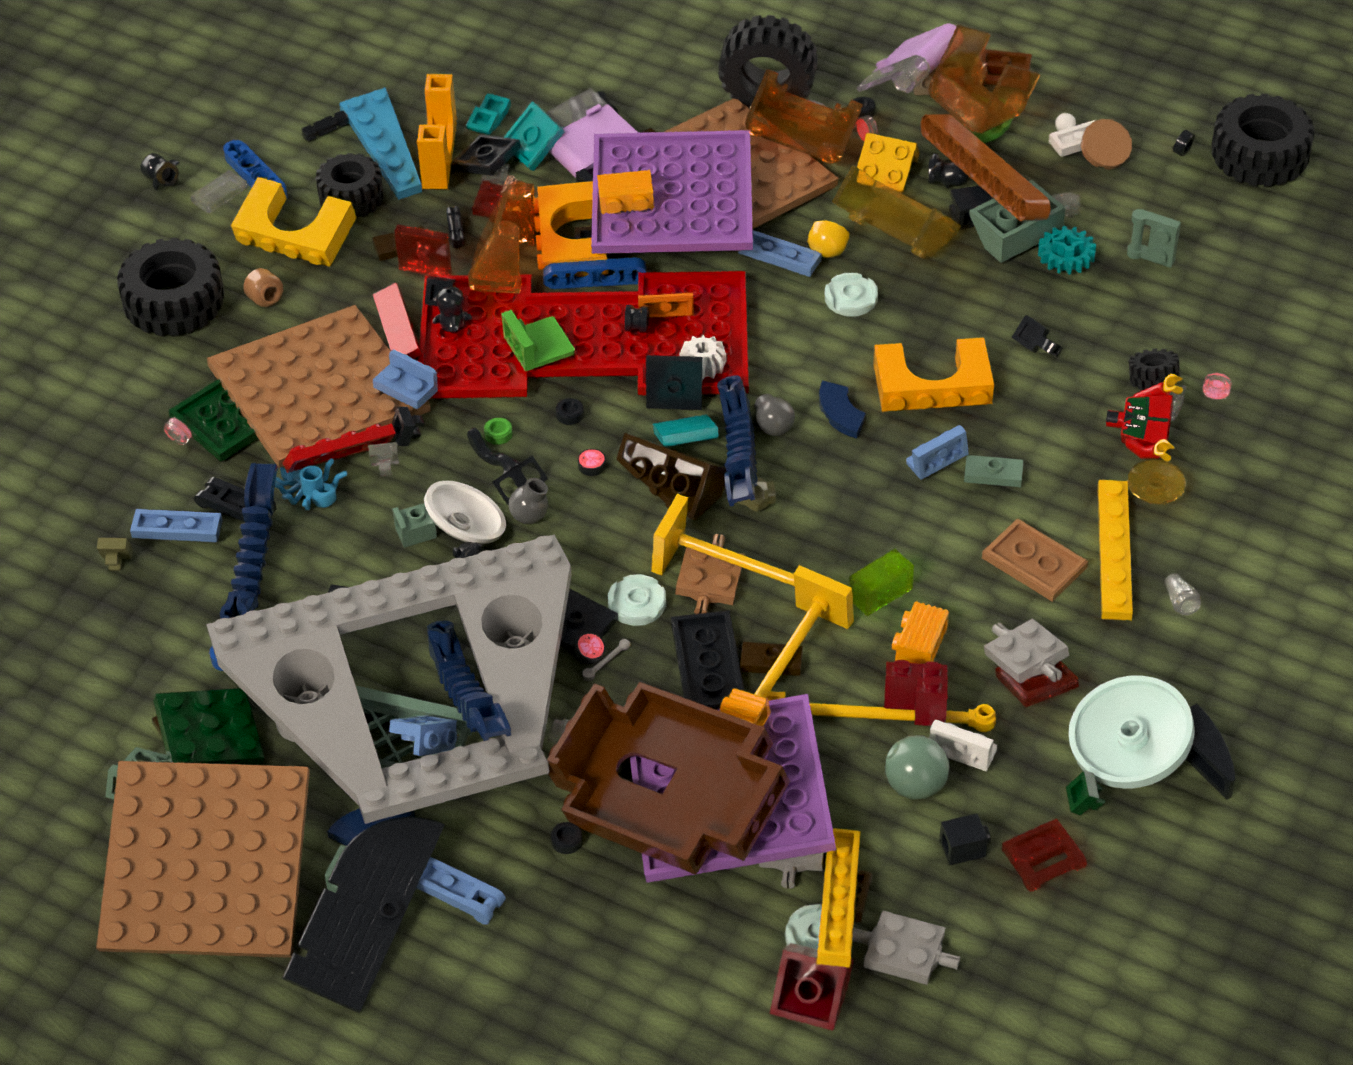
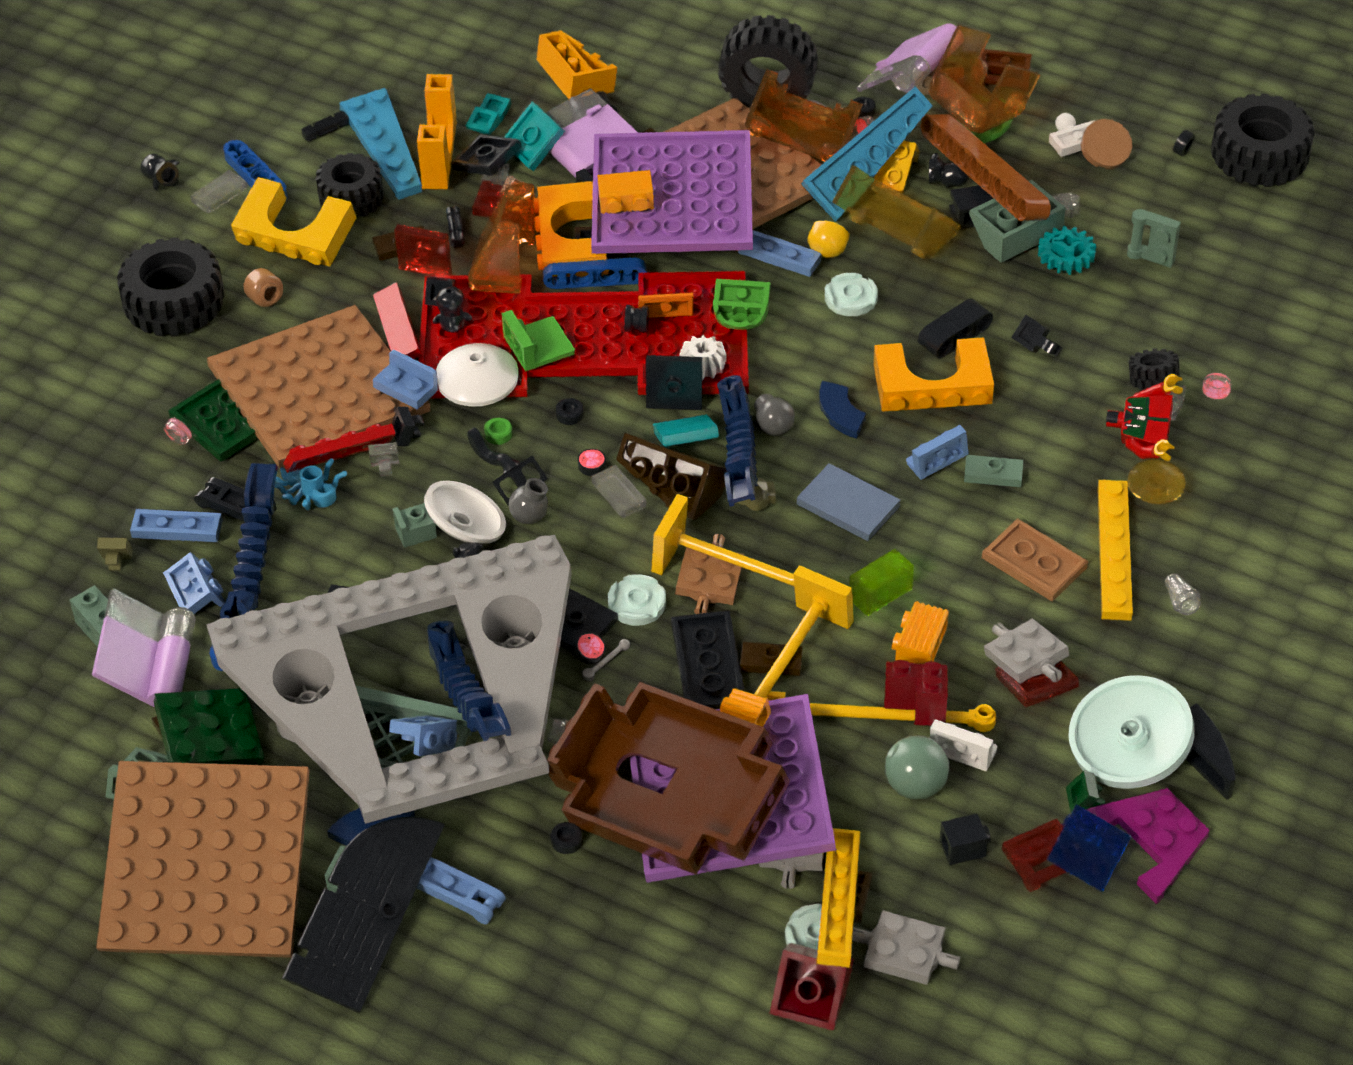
(89, 612): none -> sand green brick
(143, 648): none -> lavender door
(193, 583): none -> medium blue bracket
(477, 374): none -> white dish
(572, 66): none -> light orange wedge
(619, 491): none -> clear tile
(741, 303): none -> bright green slope
(848, 502): none -> sand blue tile
(867, 150): none -> dark azure wing
(961, 322): none -> black beam
(1088, 847): none -> clear blue hinge
(1163, 830): none -> magenta wing

